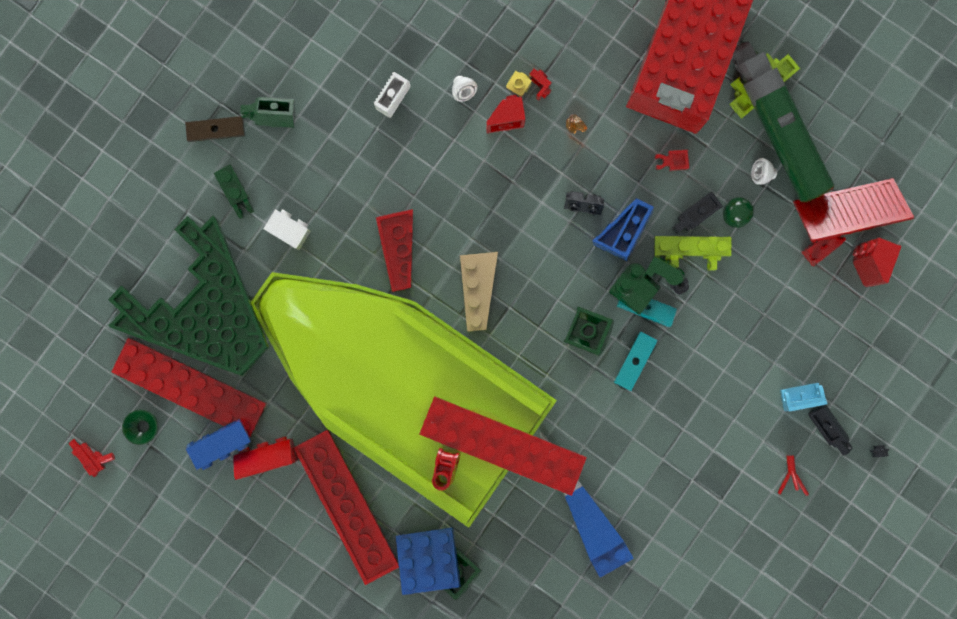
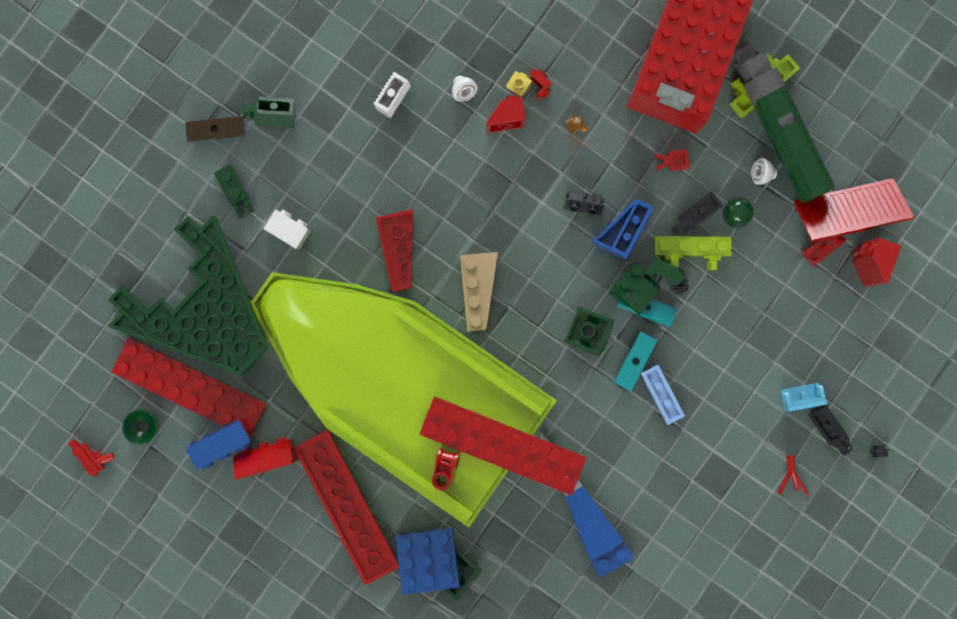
(662, 394): none -> light blue plate

